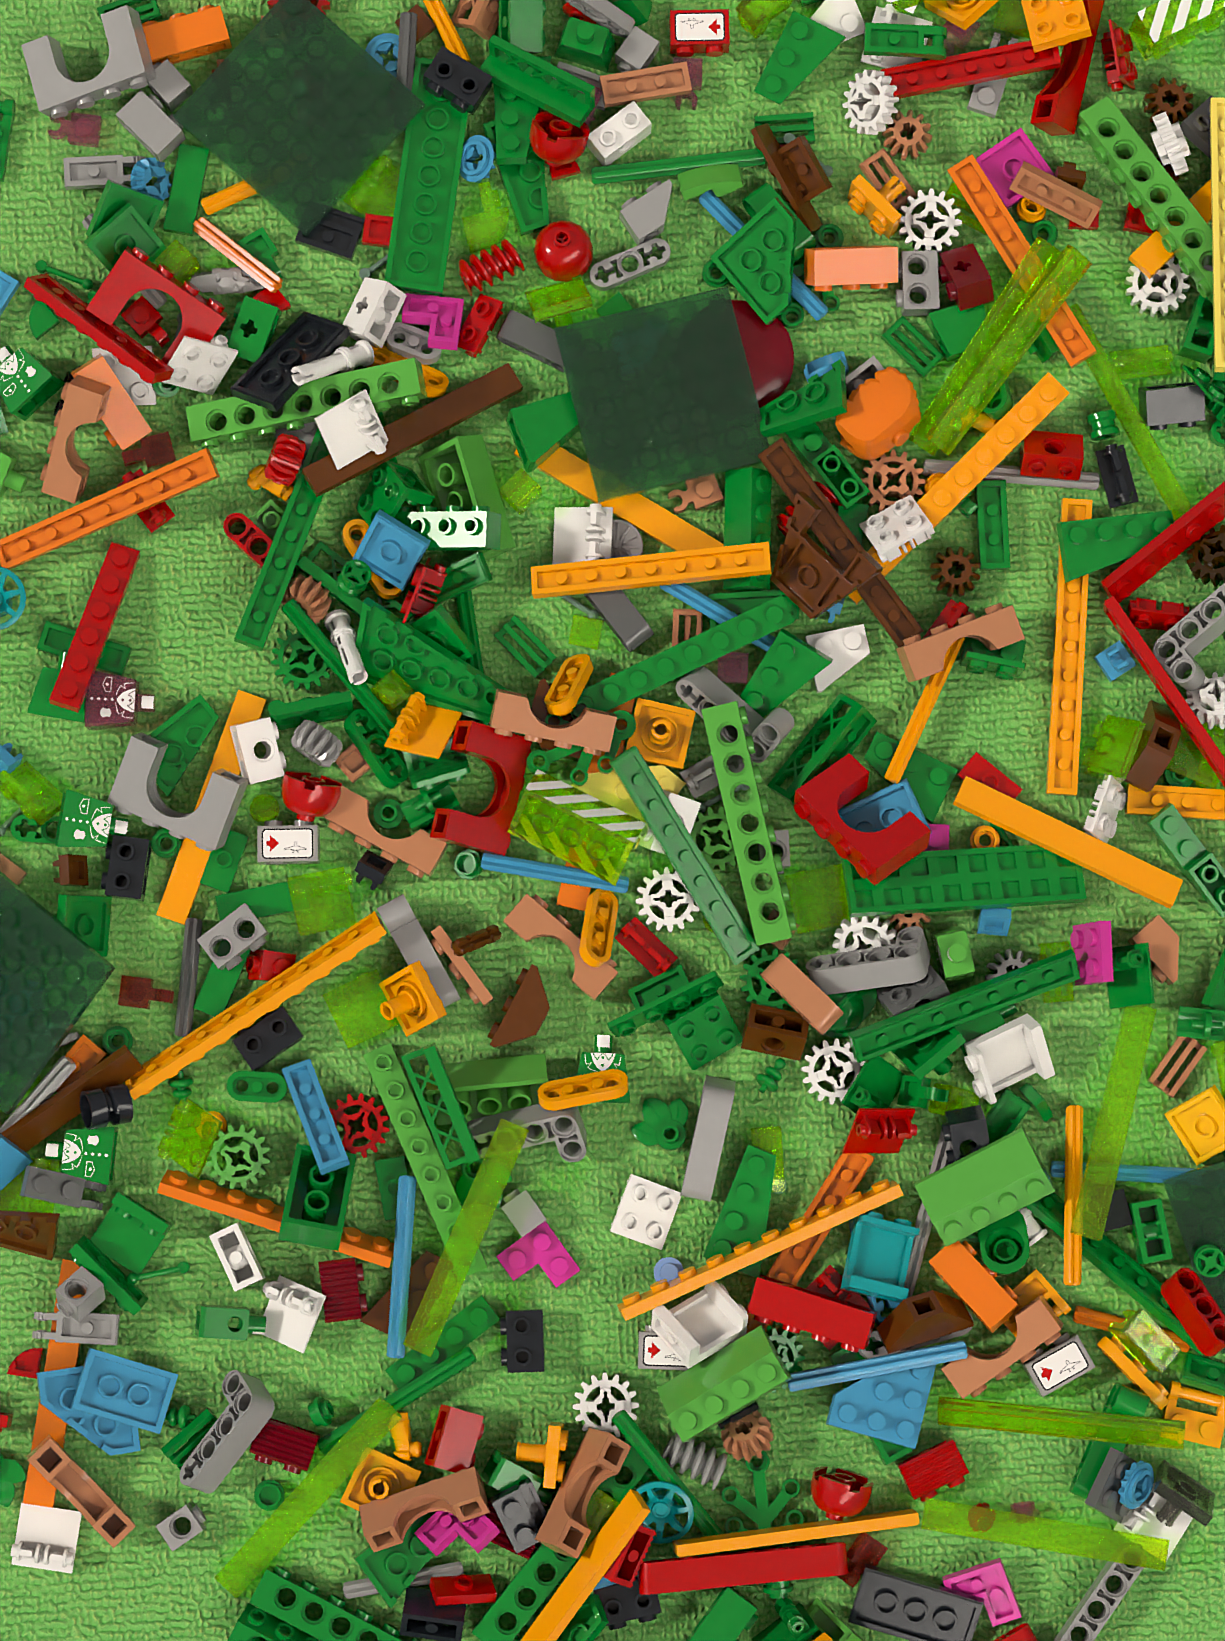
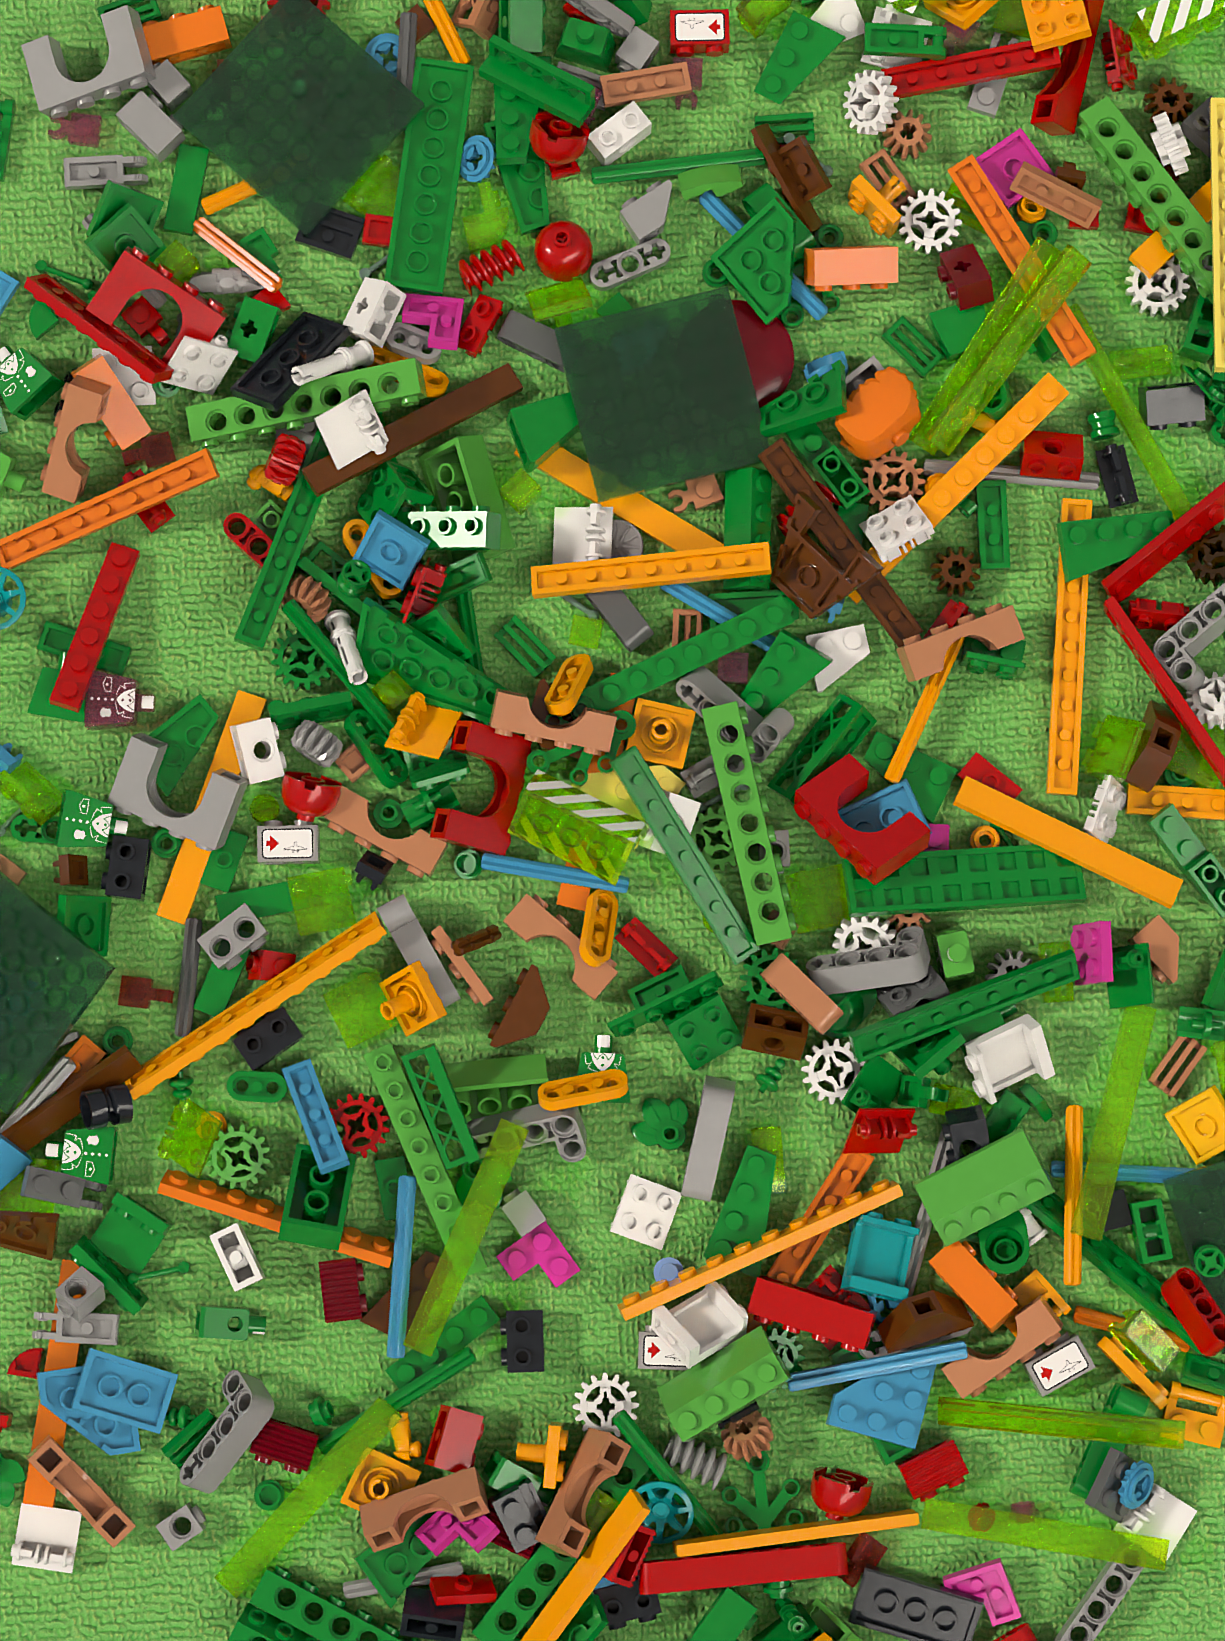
(144, 171): dark azure gear -> none
(291, 1312): white hinge -> none
(457, 81): black brick -> none
(669, 913): white gear -> none
(924, 283): light grey brick -> none
(994, 921): dark azure tile -> none
(1114, 661): dark azure tile -> none
(1182, 1495): clear smoke tile -> none

